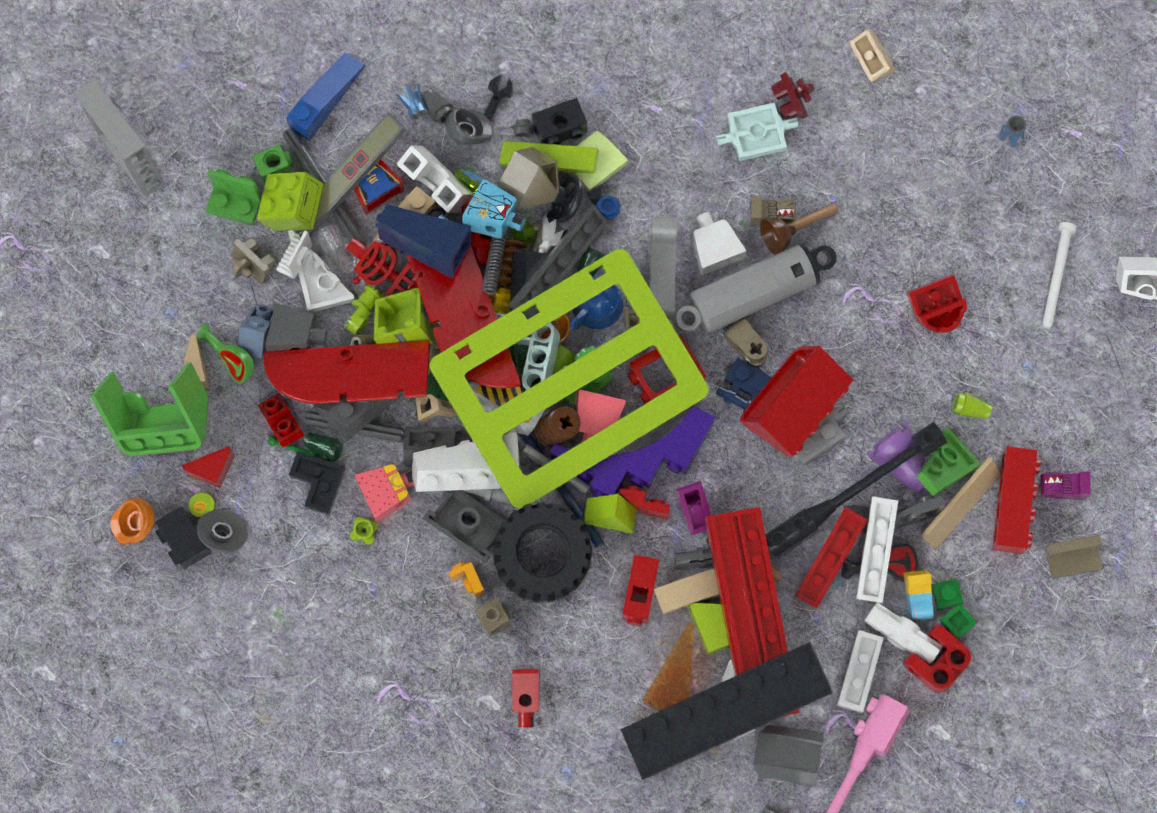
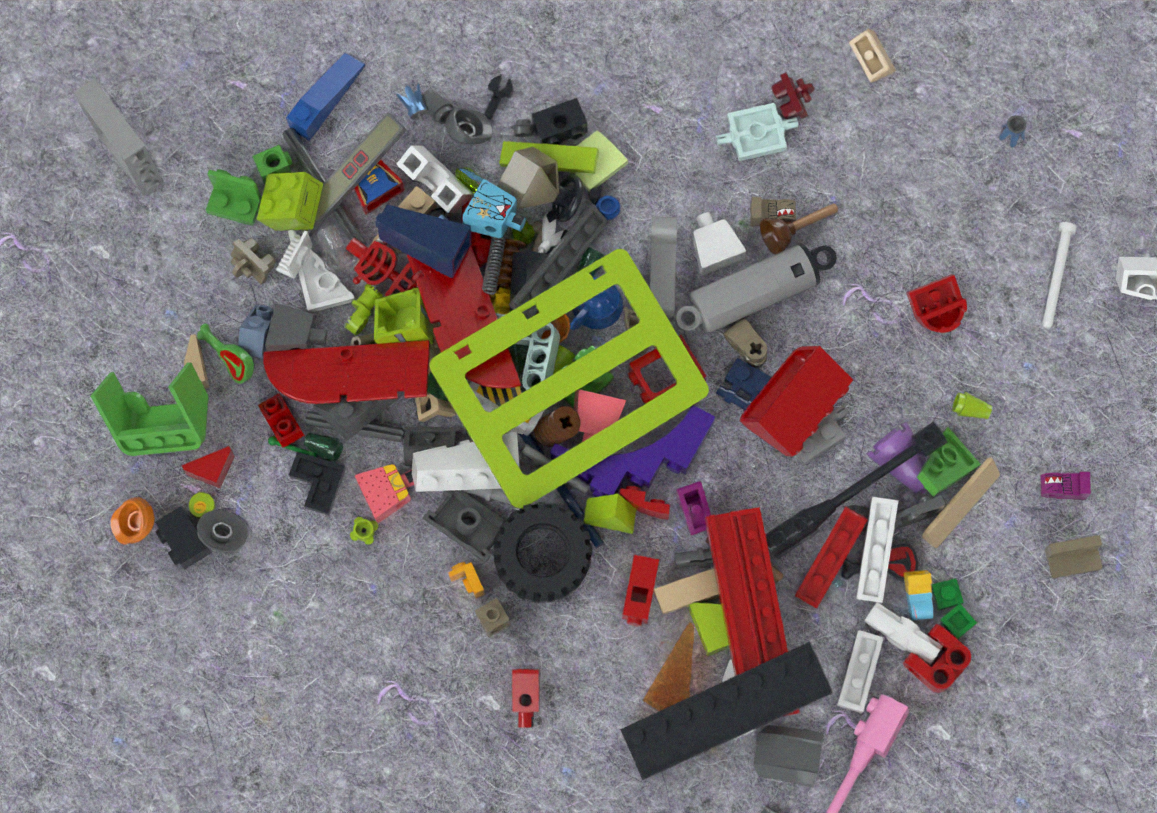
(1015, 500): red brick -> none

